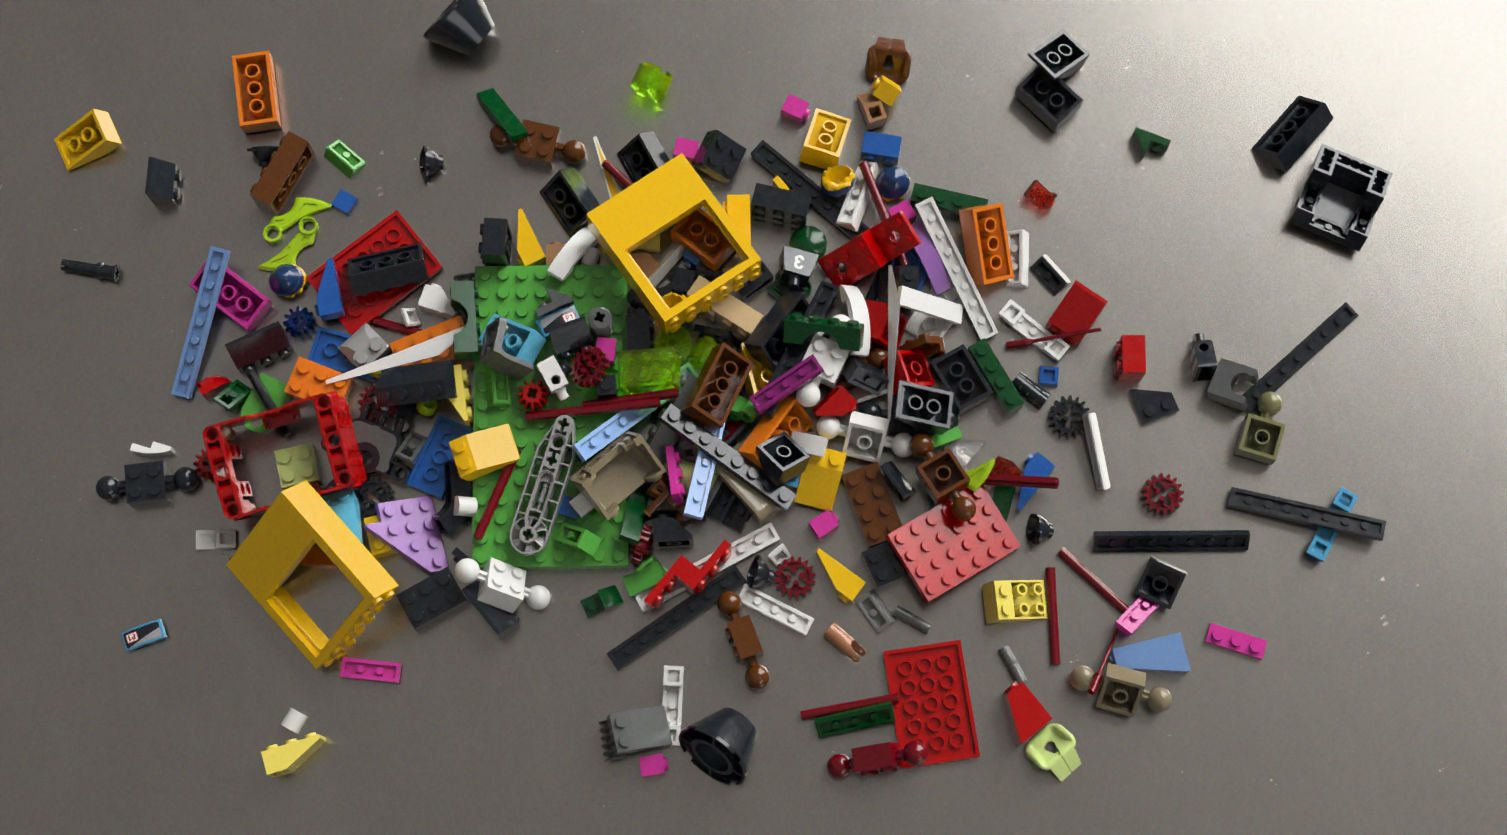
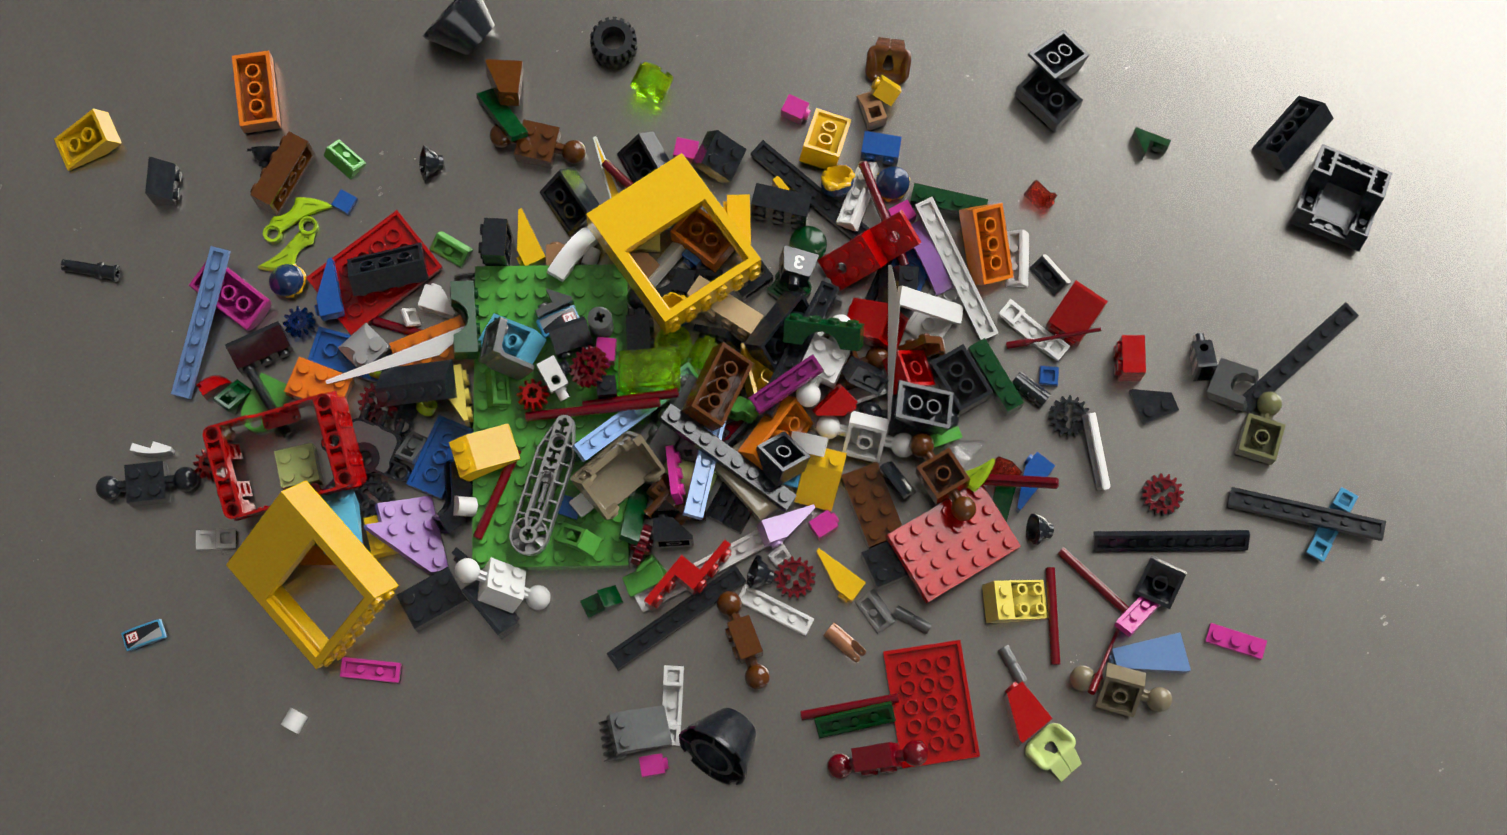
(289, 757): light yellow slope -> none
(450, 249): none -> bright green slope
(506, 80): none -> reddish brown slope
(613, 28): none -> black tyre
(778, 528): none -> slope
(857, 311): white slope -> none

